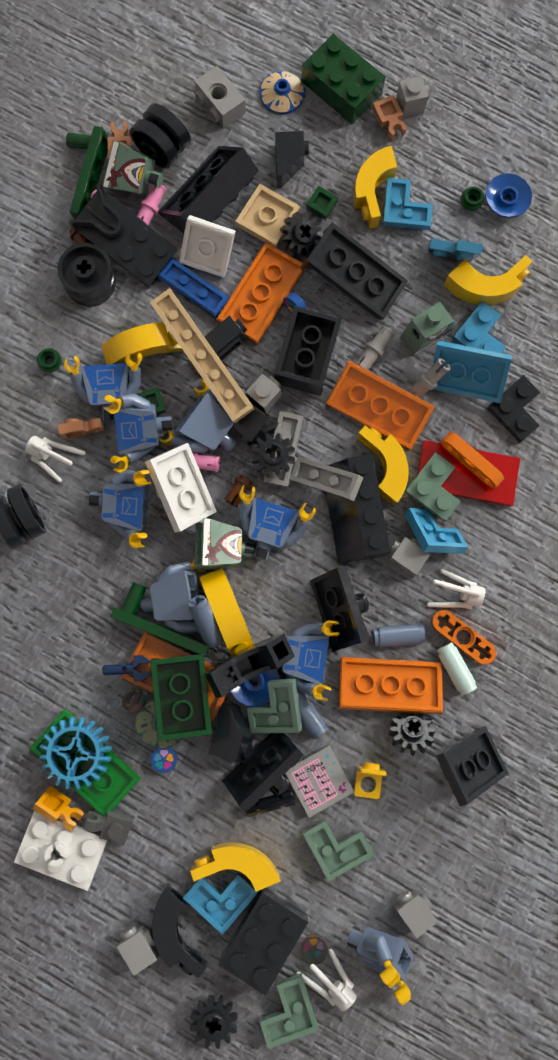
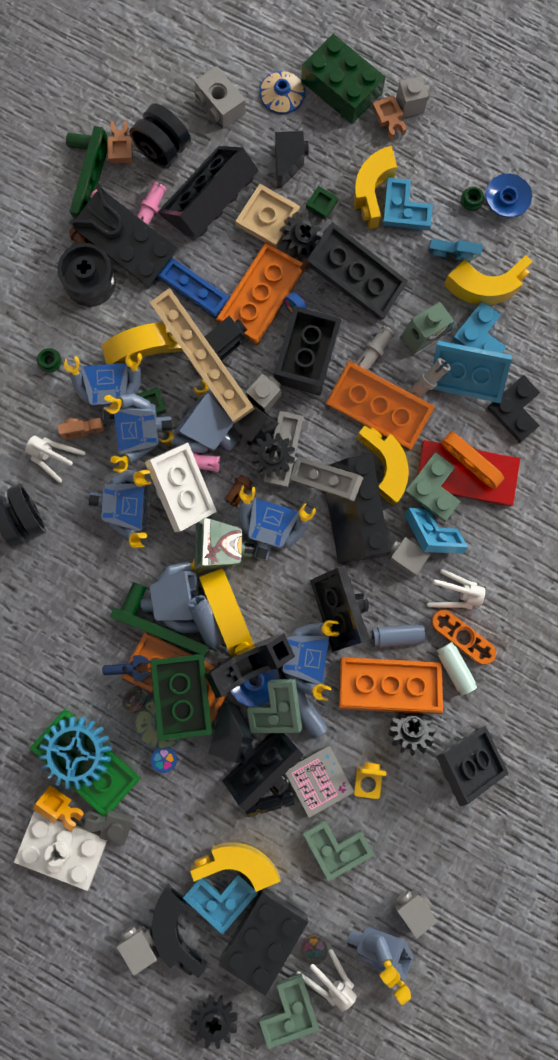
(130, 170): torso -> none
(206, 246): white tile -> none

